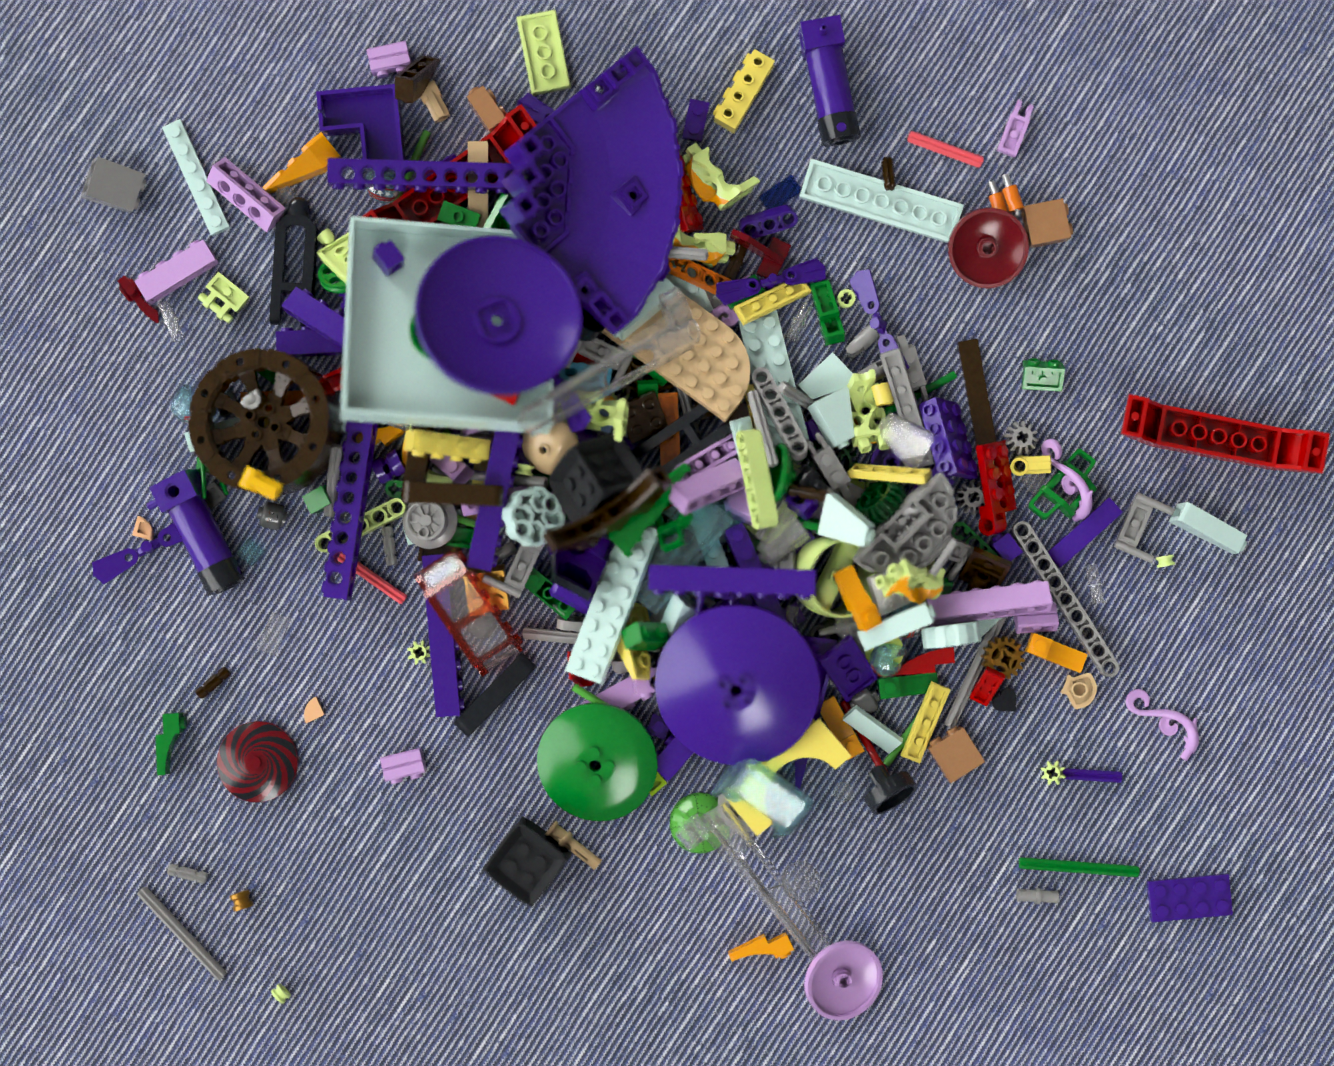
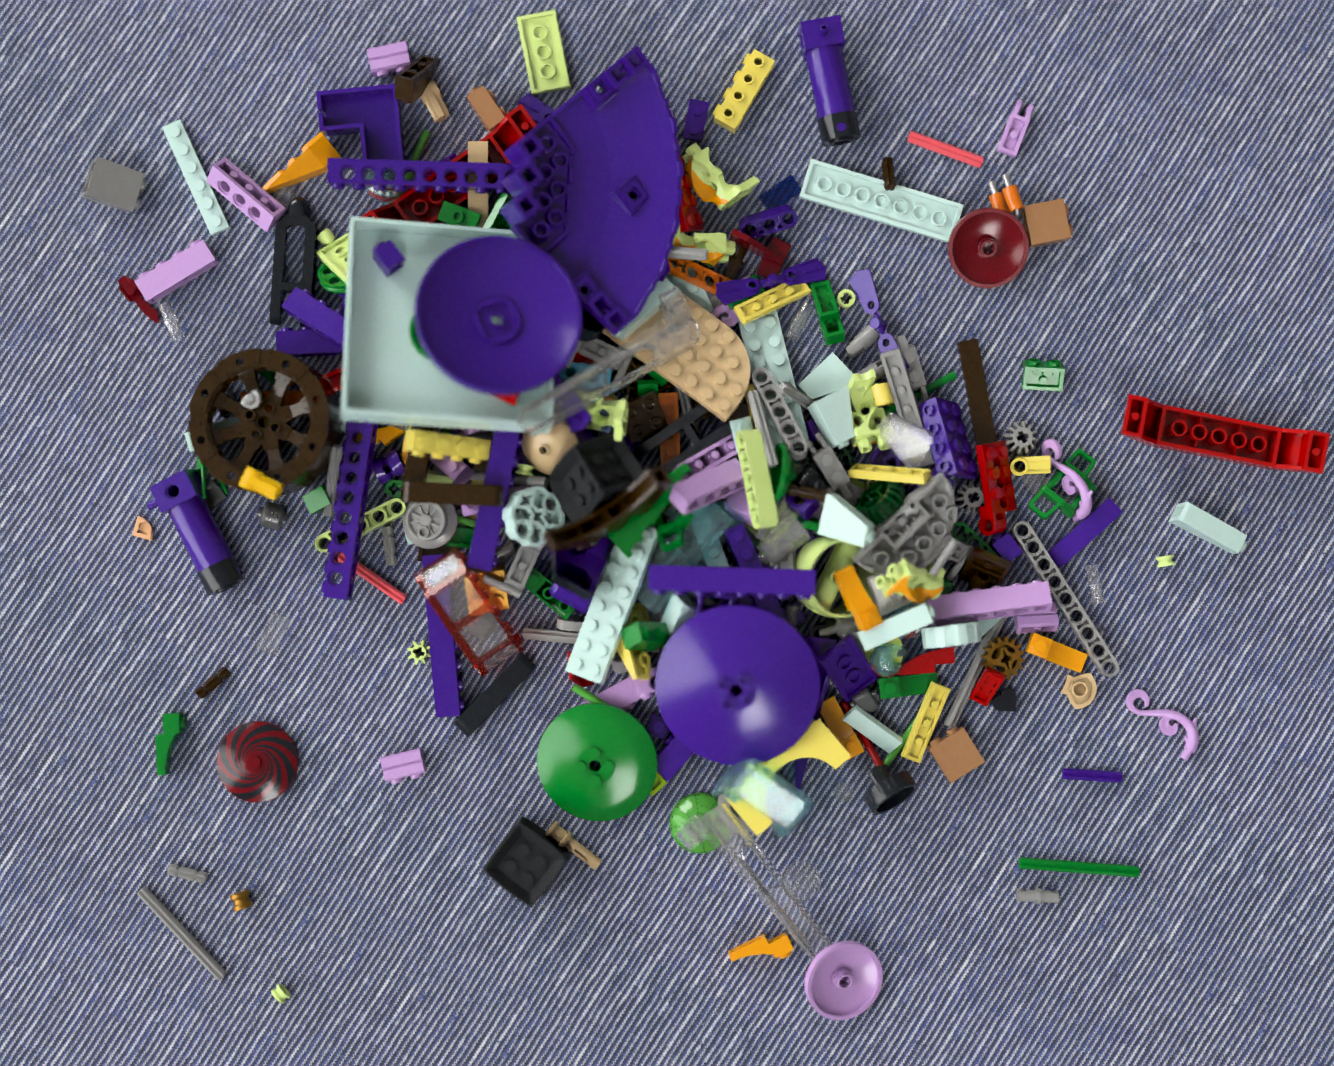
(115, 564): dark purple piece -> none
(181, 403): clear light blue helmet -> none
(228, 293): yellowish green plate -> none
(250, 552): clear light blue plate -> none
(313, 710): light nougat tile -> none
(1048, 775): yellowish green gear -> none
(1135, 524): light grey plate -> none
(1189, 897): dark purple plate -> none

